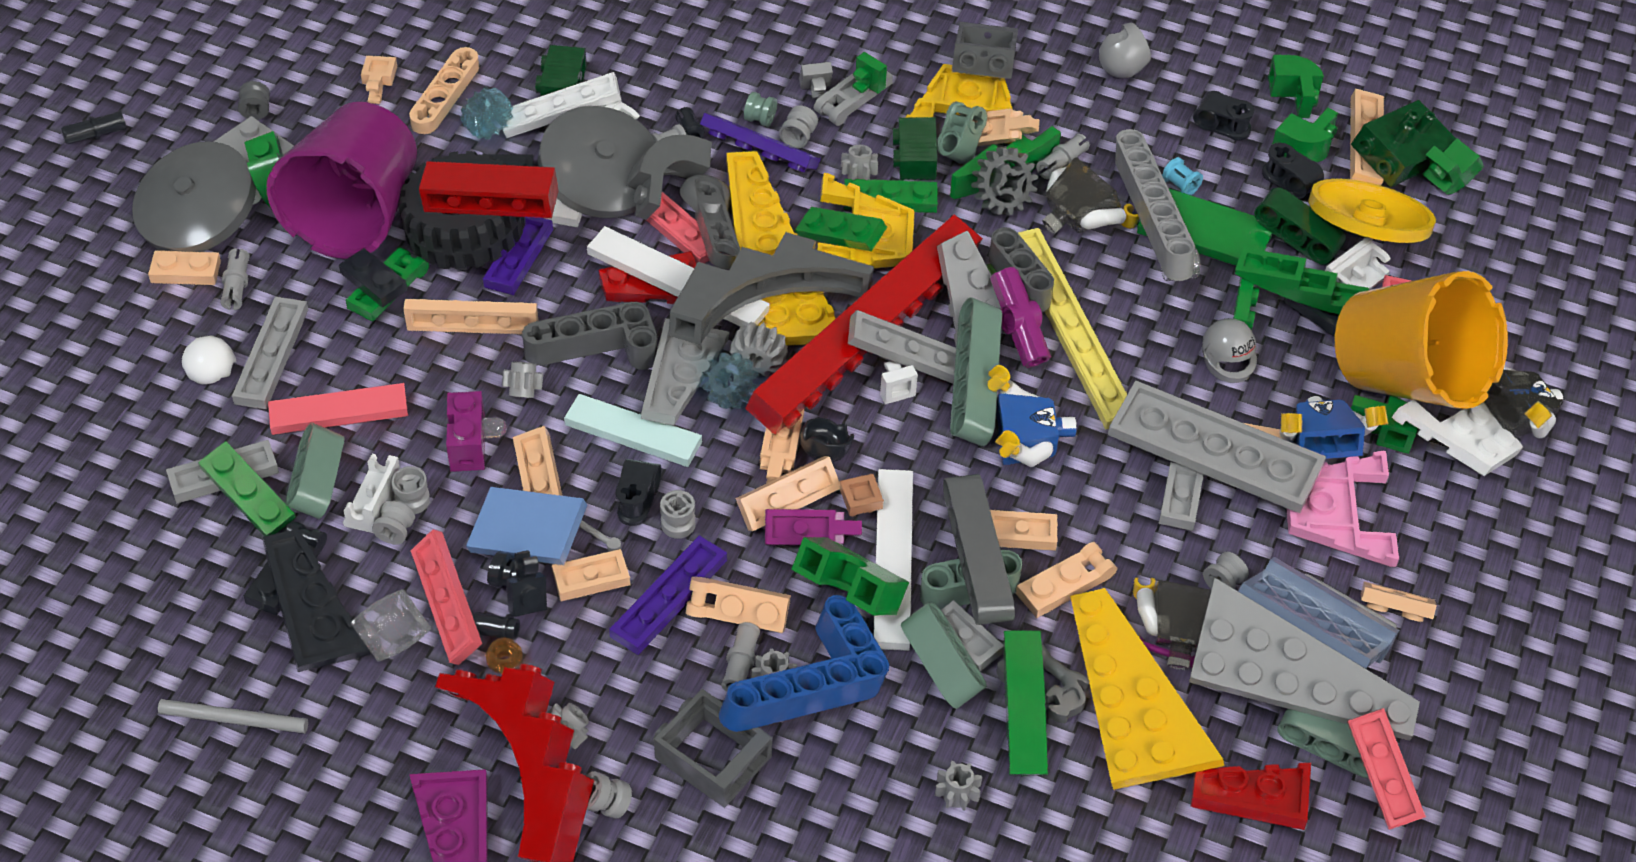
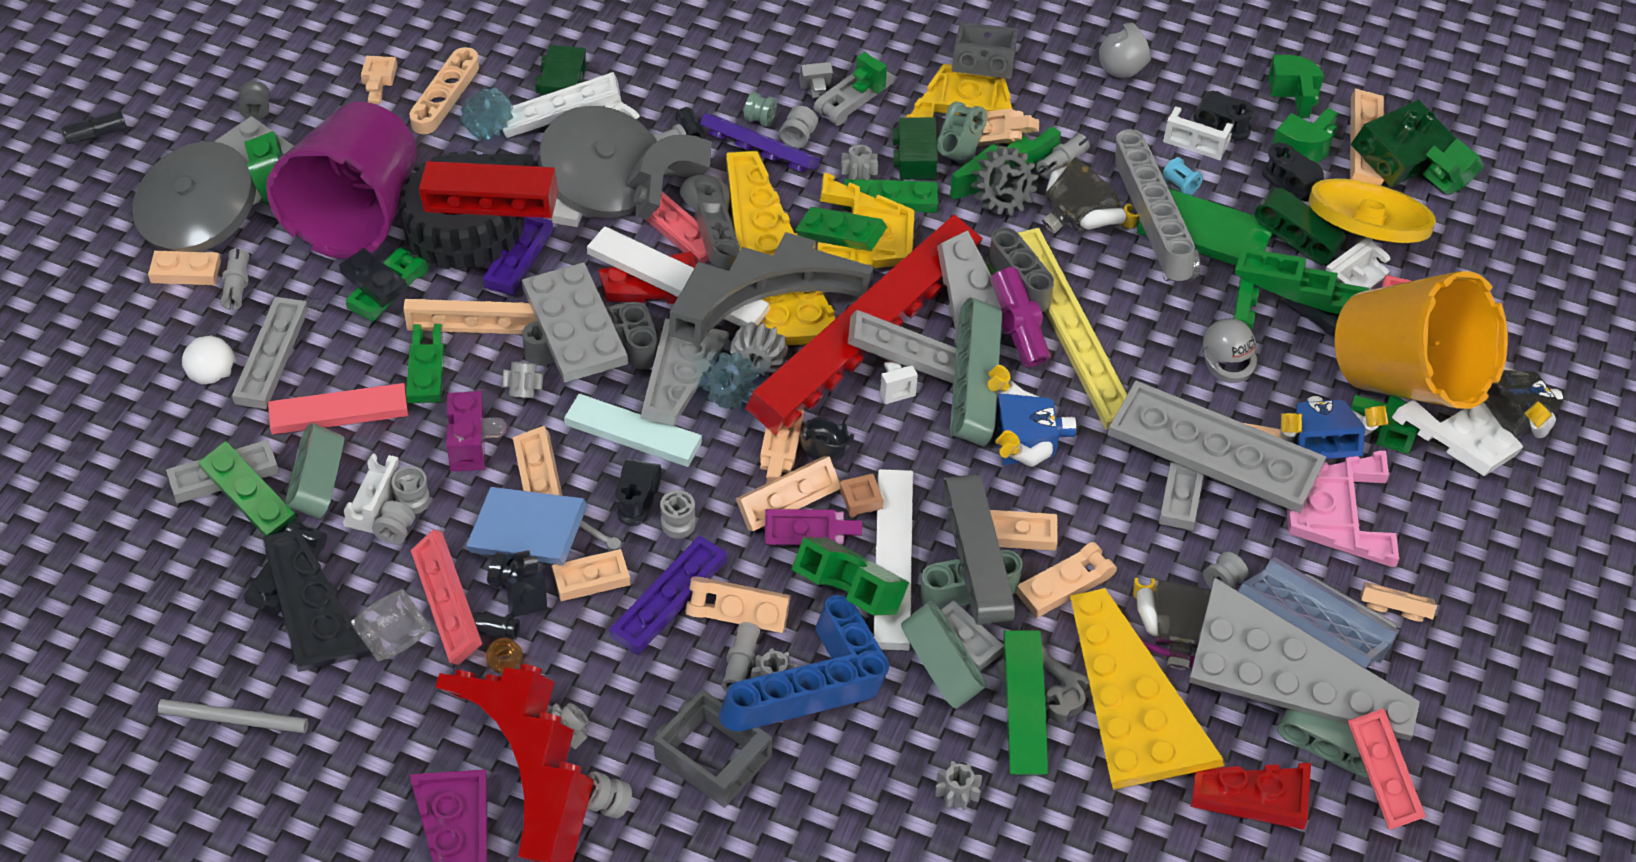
(425, 367): none -> green hinge
(574, 322): none -> light grey plate
(1196, 136): none -> white hinge

